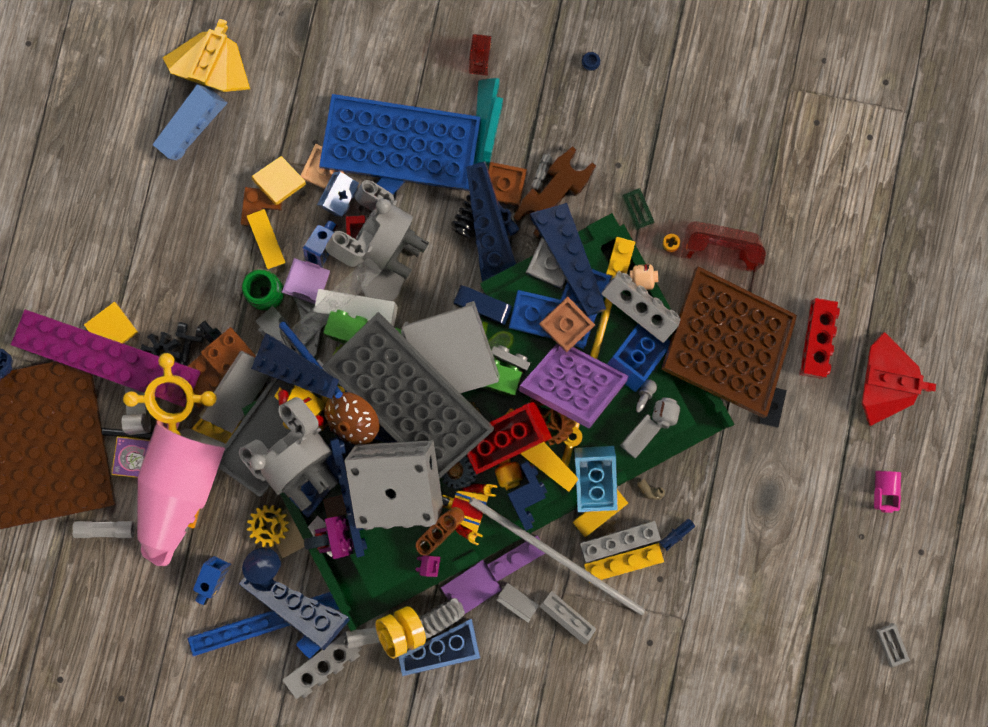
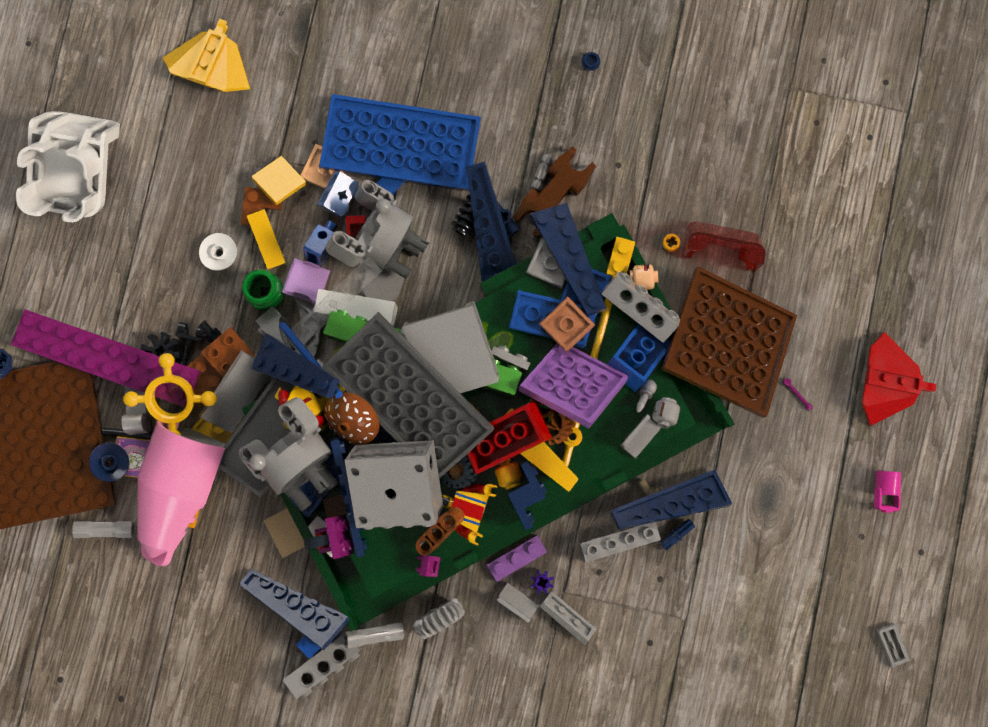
(65, 165): none -> white piece
(112, 324): yellow tile -> none
(117, 457): none -> dark blue dish
(189, 122): medium blue wedge -> none
(210, 579): blue torso -> none
(212, 245): none -> white dish
(246, 629): blue tile -> none
(261, 565): dark blue dish -> none
(273, 533): yellow gear -> none
(400, 632): yellow wheel -> none
(447, 649): medium blue wedge -> none
(472, 586): medium lavender container -> none
(480, 52): clear red torso -> none
(486, 306): dark blue beam -> none
(489, 109): teal wedge -> none
(507, 182): dark orange tile -> none
(546, 583): none -> dark purple gear
(556, 555): light grey piece -> none
(589, 521): yellow beam -> none
(596, 478): dark azure slope -> none
(625, 562): yellow plate -> none
(643, 223): clear green tile -> none
(684, 499): none -> dark blue wing
(775, 410): black plate -> none
(787, 382): none -> magenta hinge
(809, 366): red brick -> none

